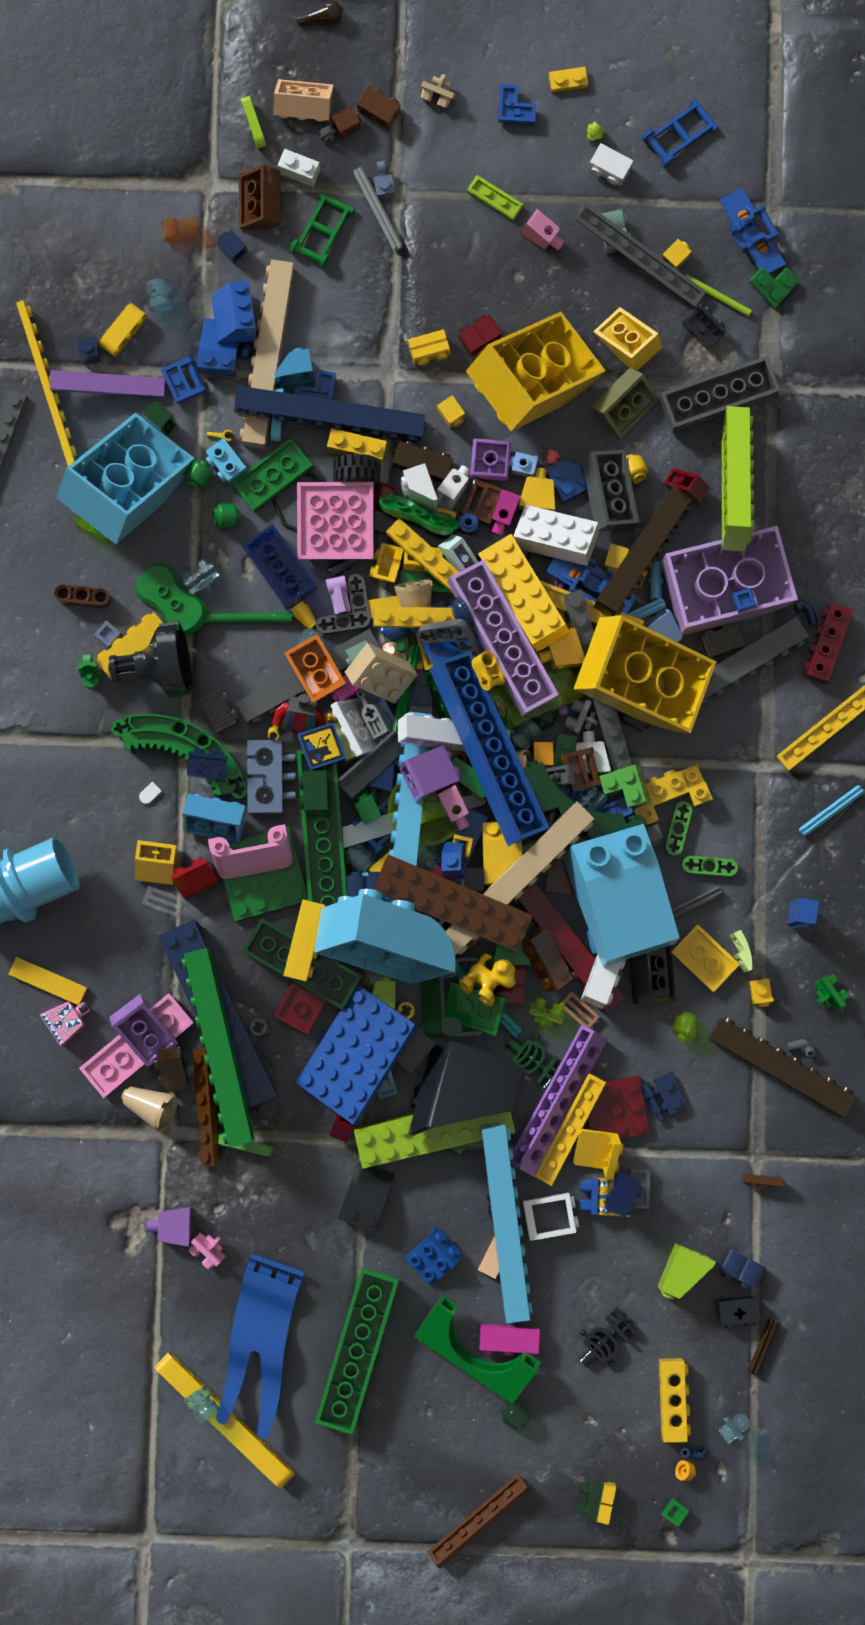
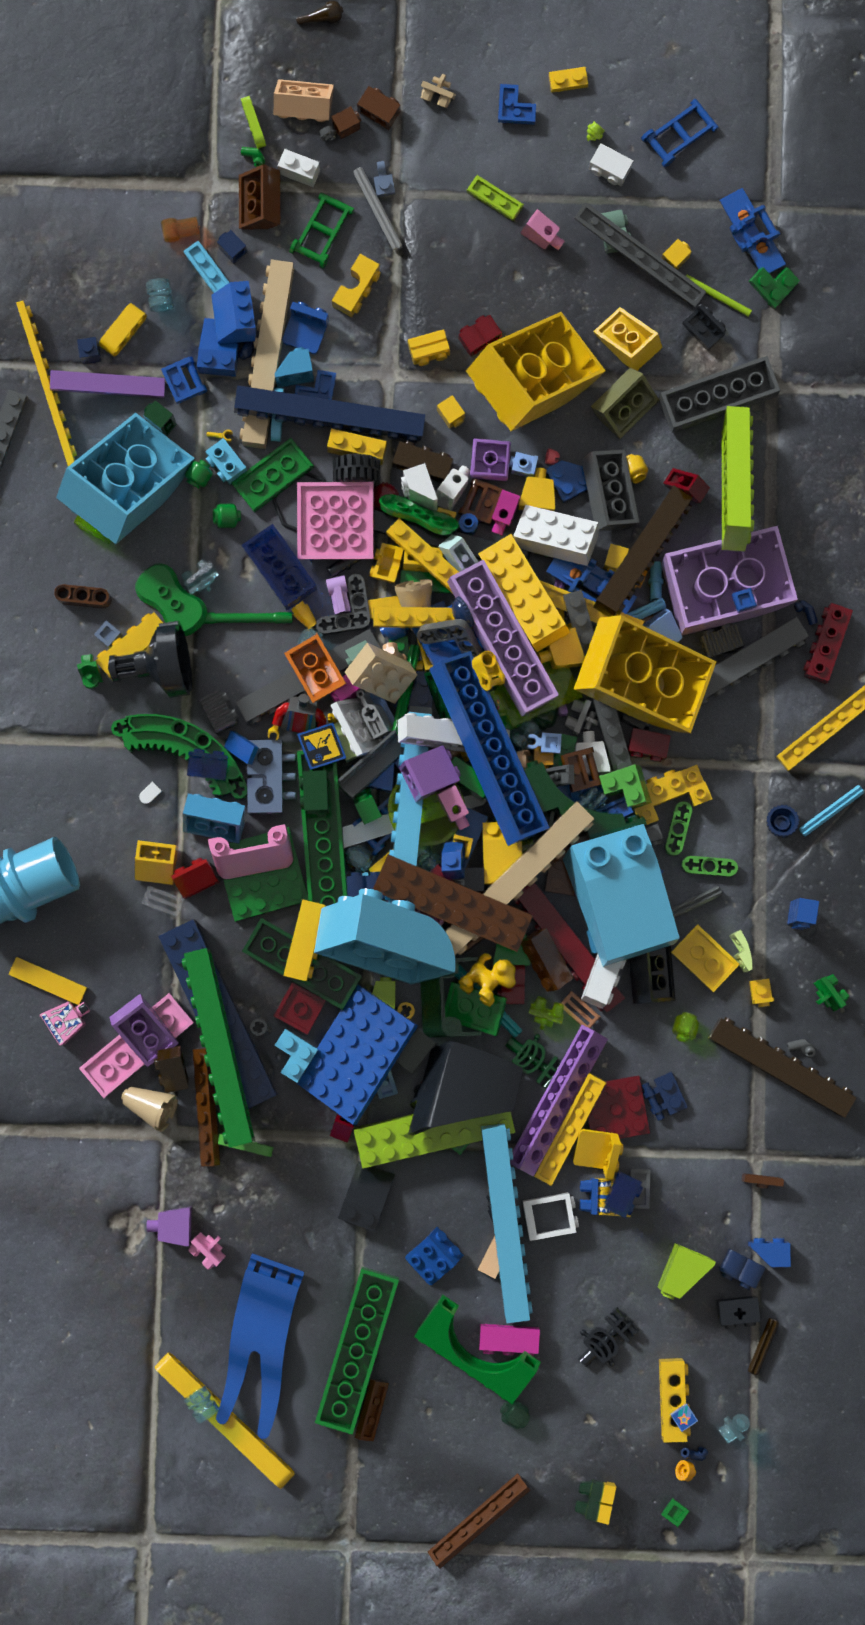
(206, 267): none -> medium azure tile
(241, 747): none -> blue tile
(255, 154): none -> green arm
(300, 1052): none -> medium azure brick
(306, 327): none -> blue bracket
(349, 300): none -> yellow arch
(371, 1410): none -> reddish brown plate
(548, 742): none -> light blue plate
(648, 744): none -> dark red brick
(684, 1417): none -> tile
(773, 1253): none -> blue slope
(782, 821): none -> dark blue hat

